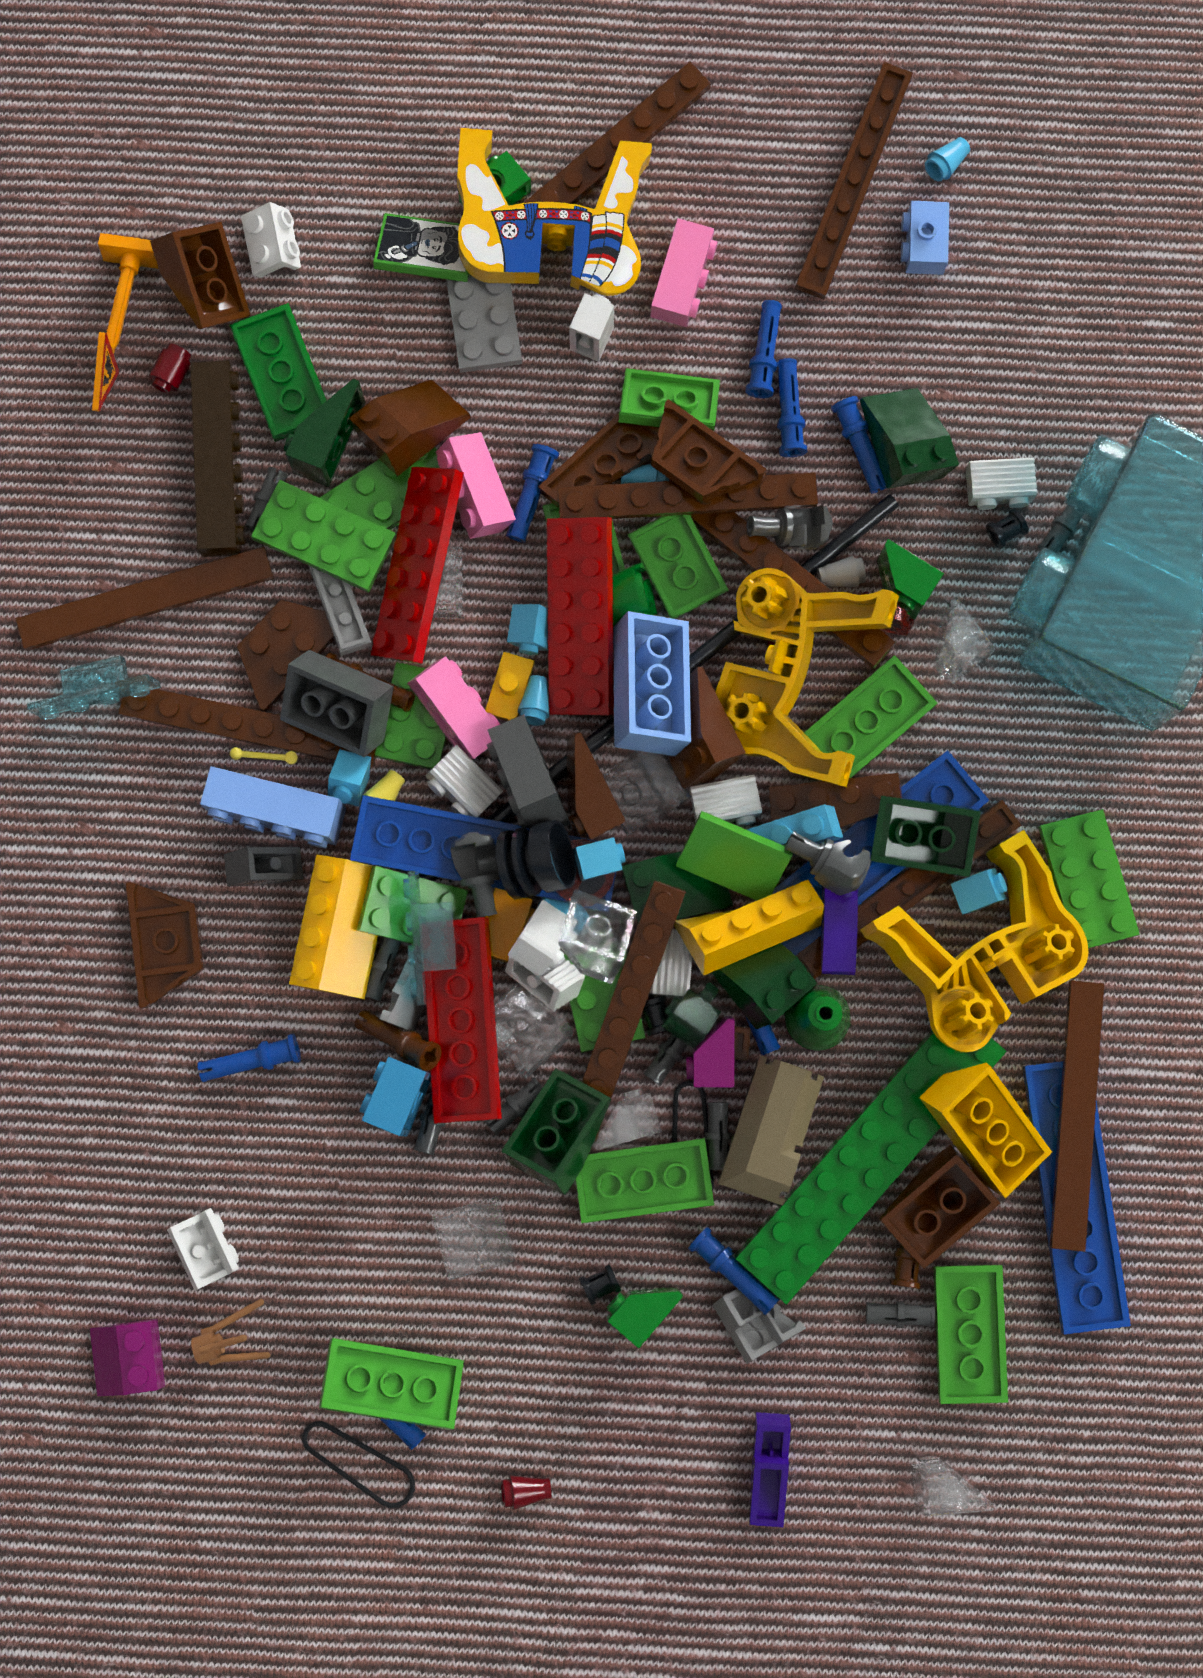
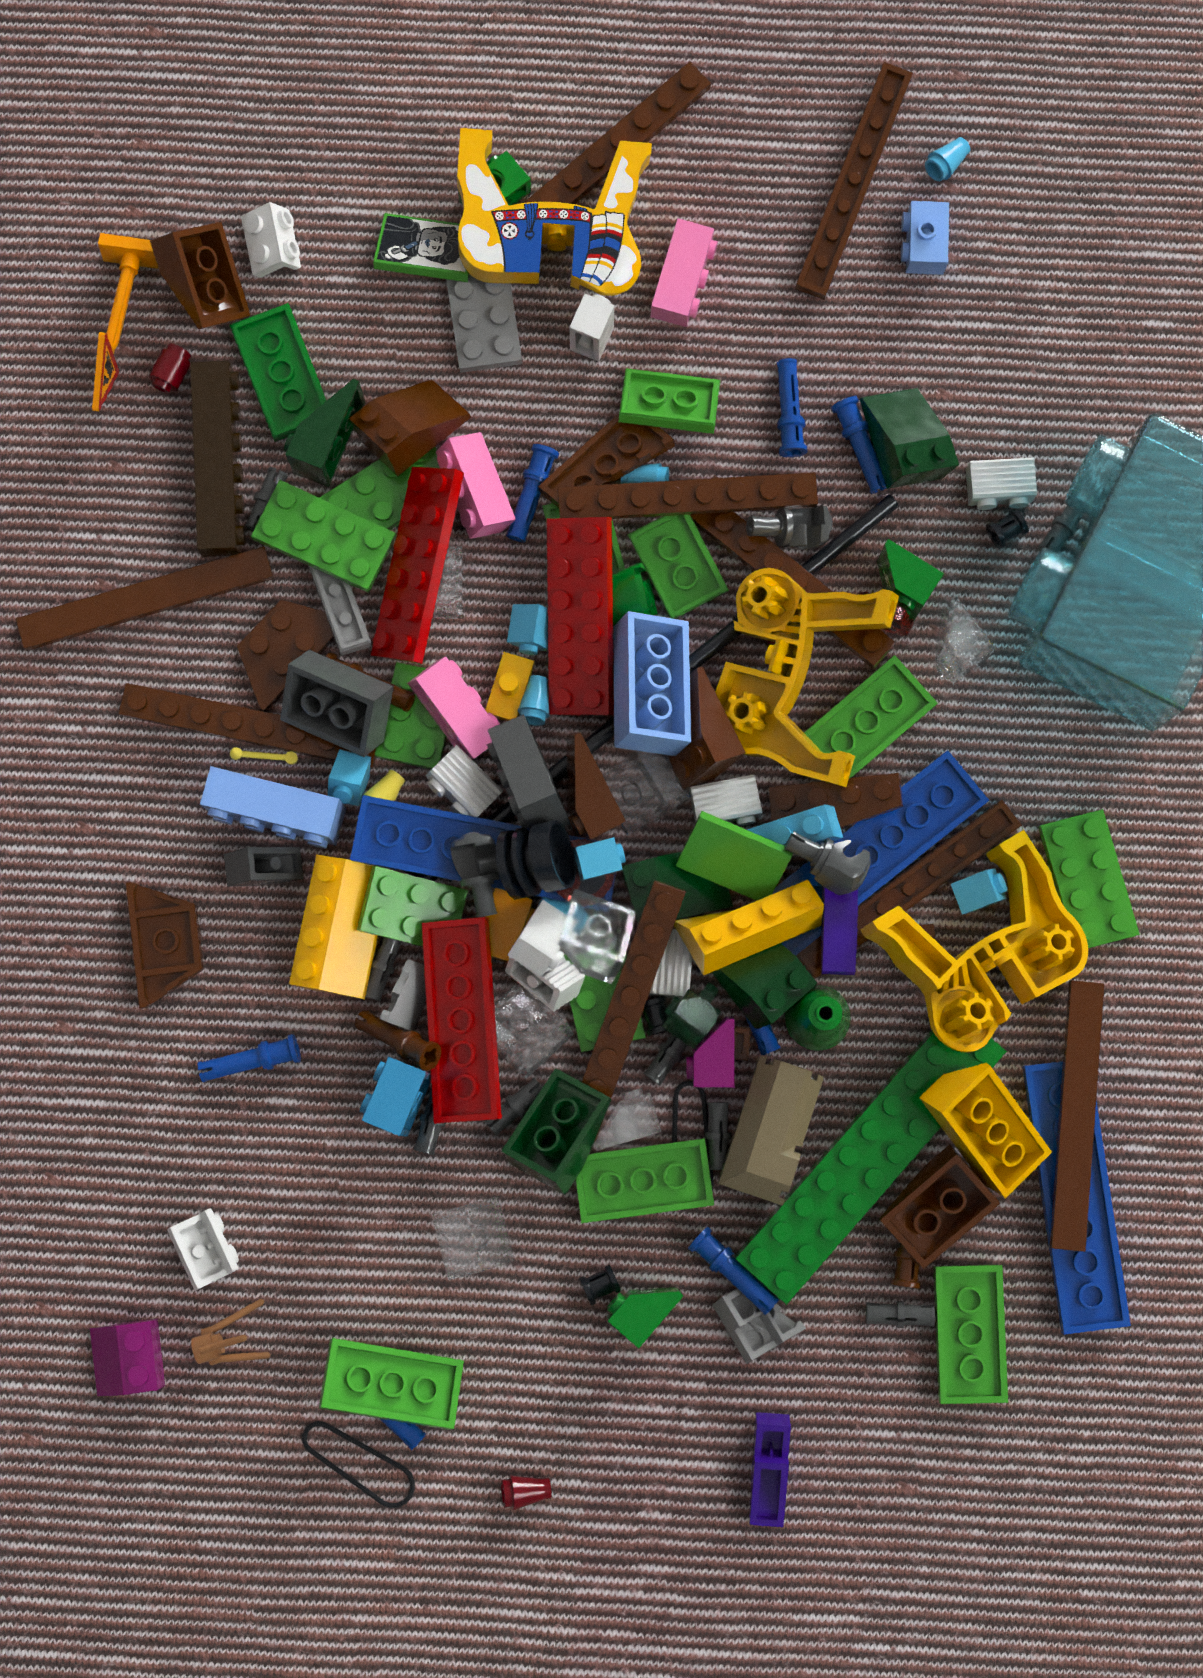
(93, 684): clear light blue bracket -> none
(432, 936): clear light blue bracket -> none
(700, 457): reddish brown wing -> none
(763, 363): blue pin -> none
(843, 573): light grey cone -> none
(925, 835): dark green slope -> none
(943, 1490): clear slope -> none

